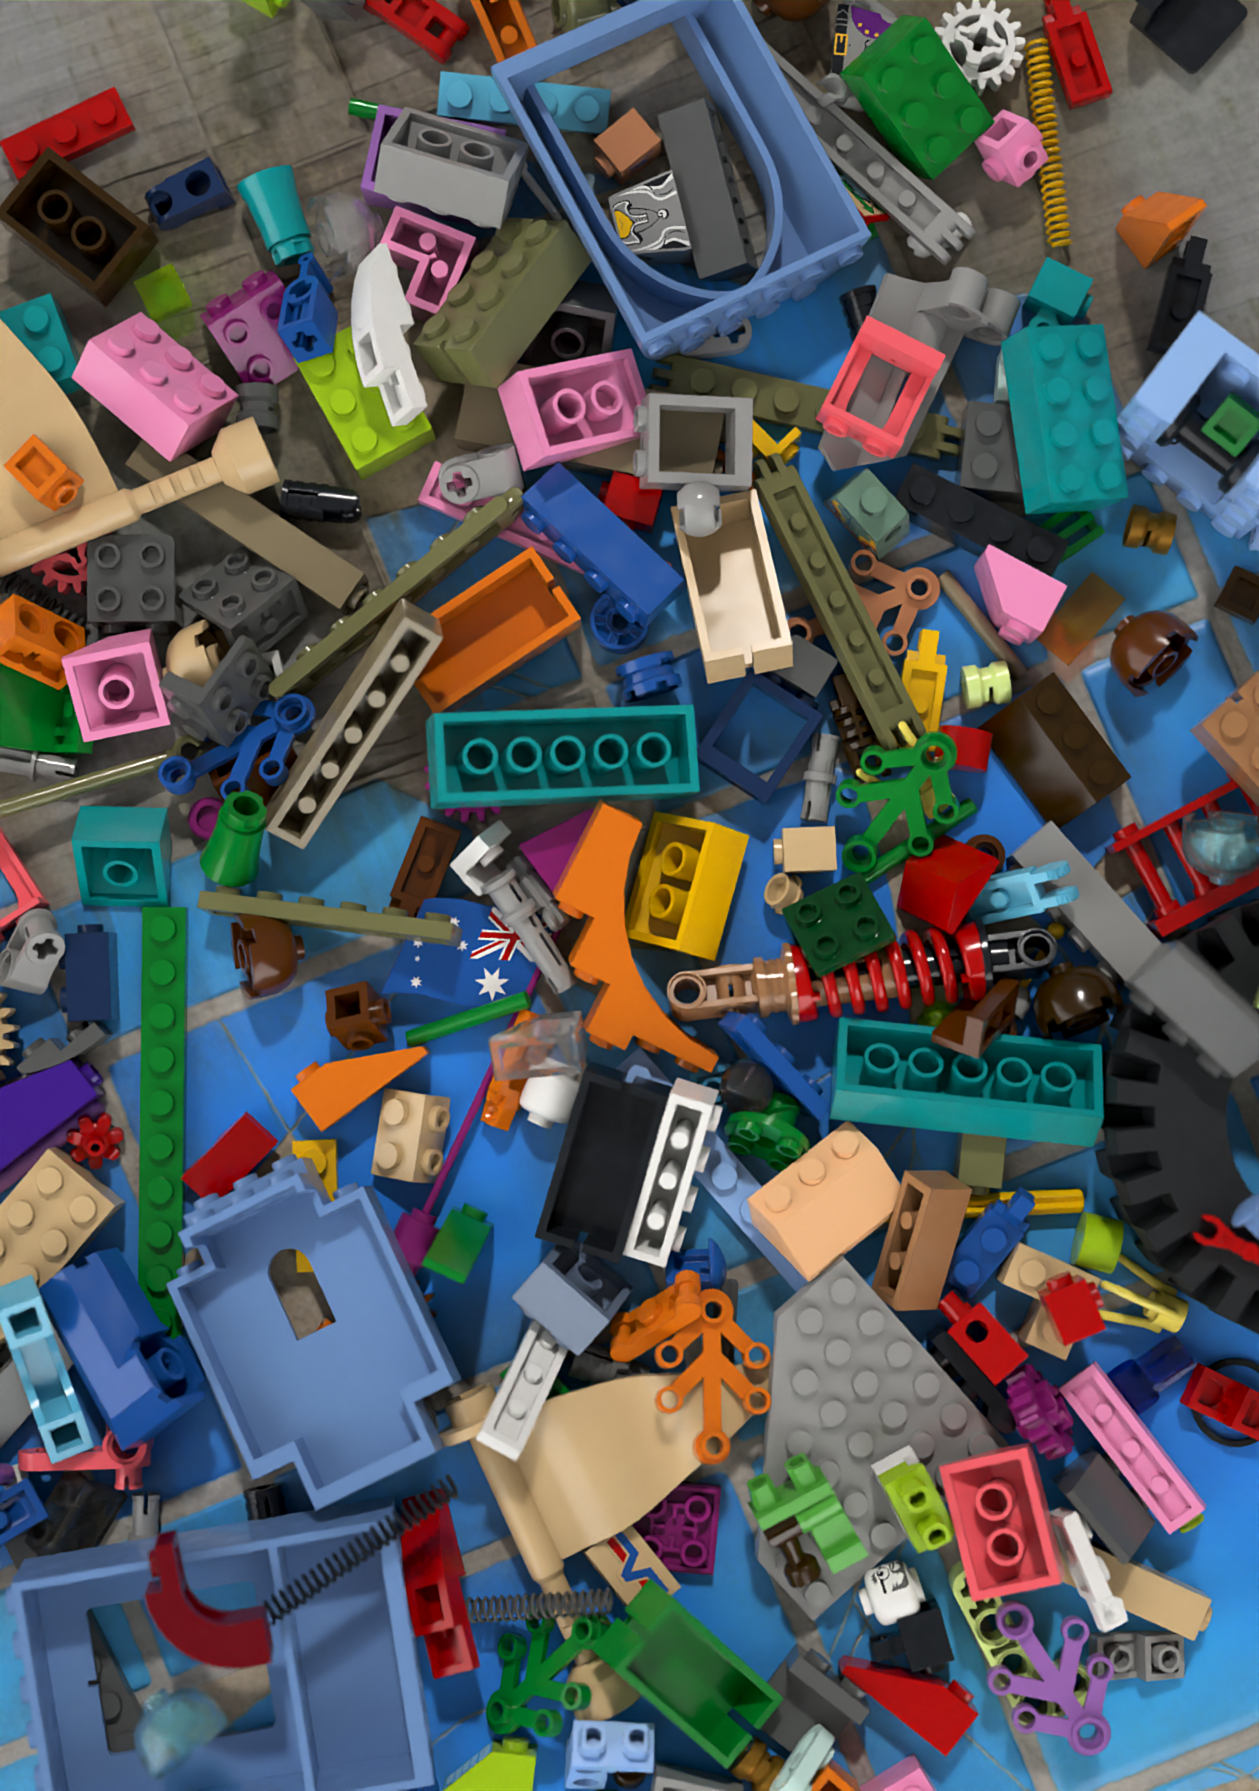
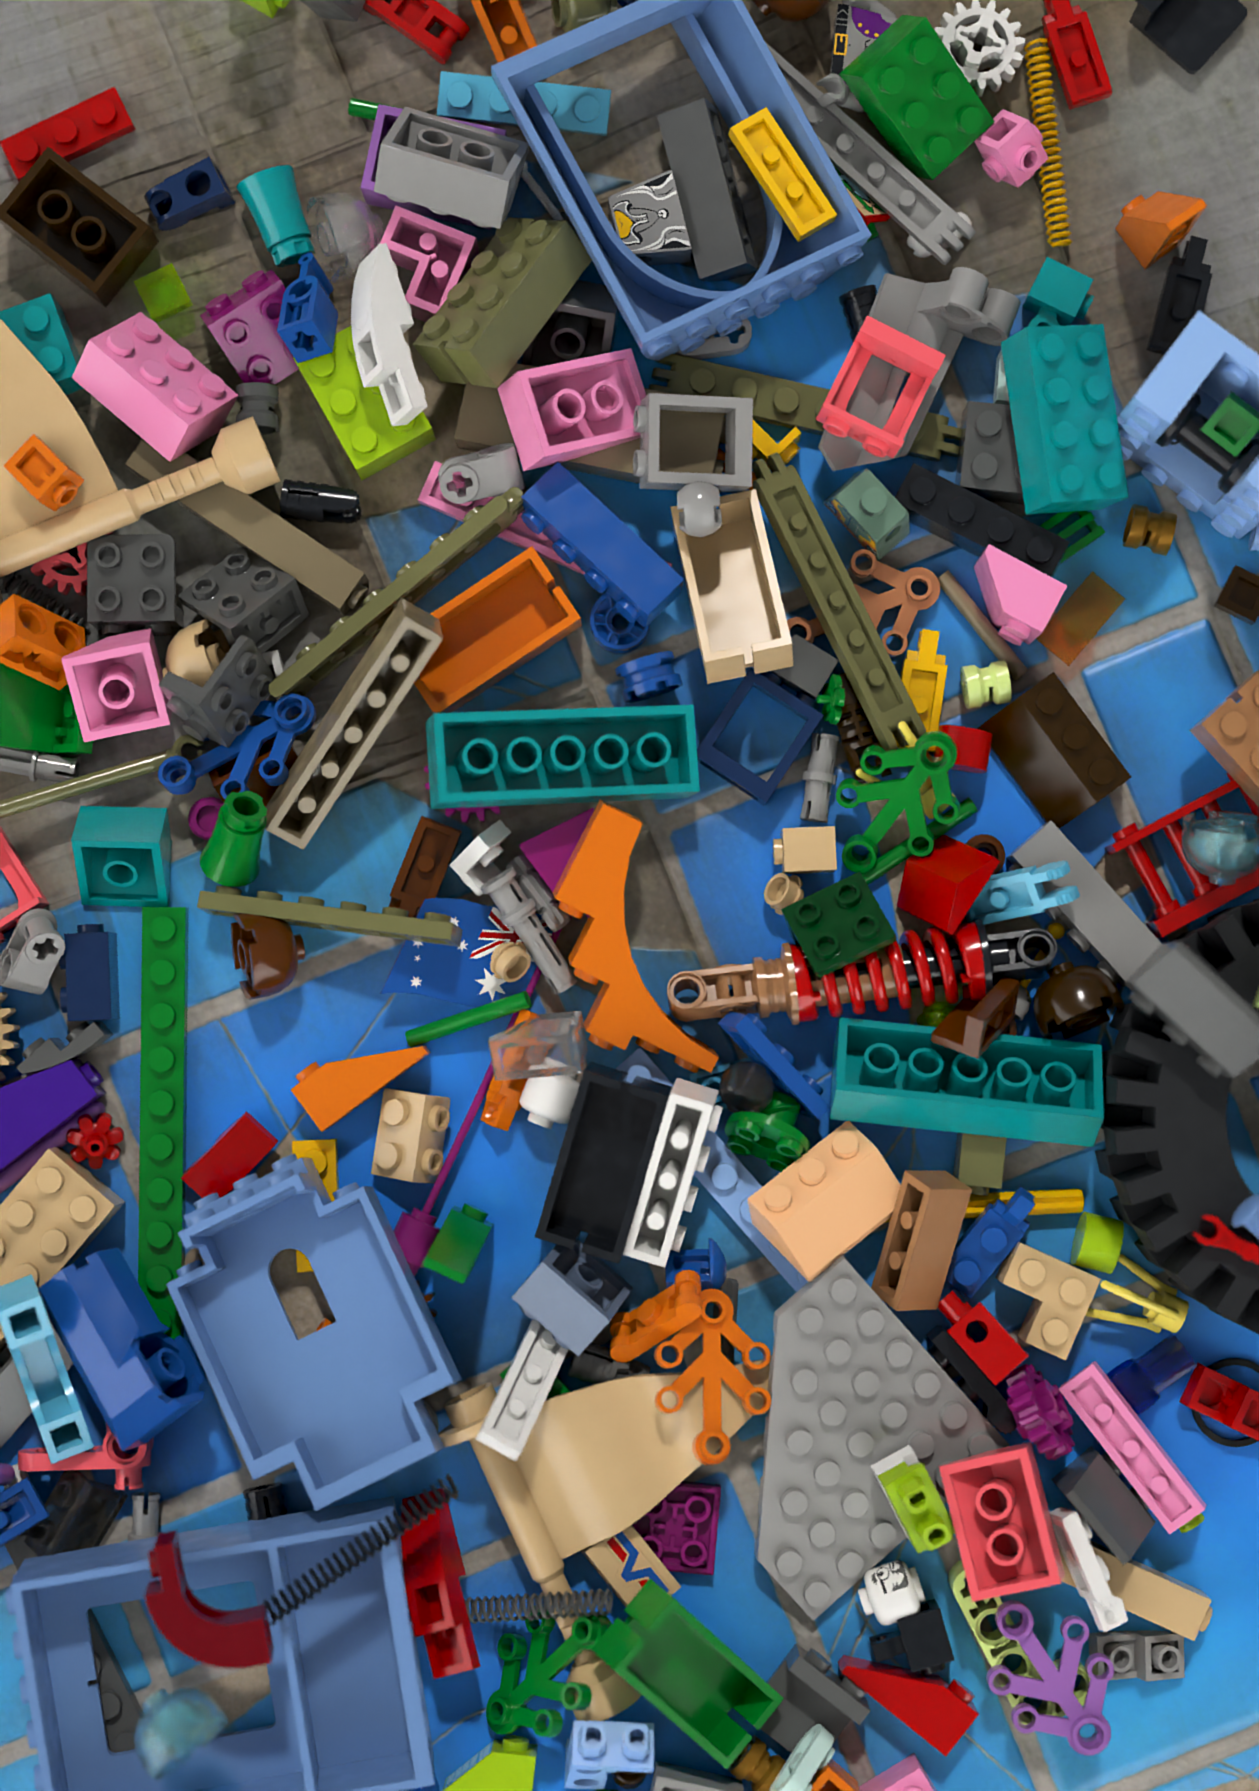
(357, 1016): reddish brown brick -> none
(510, 961): none -> tan plate
(626, 147): nougat brick -> none
(630, 504): red brick -> none
(685, 885): yellow slope -> none
(782, 174): none -> yellow plate
(803, 1507): bright green hips -> none
(833, 699): none -> green plant
(1072, 1307): red brick -> none
(1149, 649): reddish brown cylinder -> none

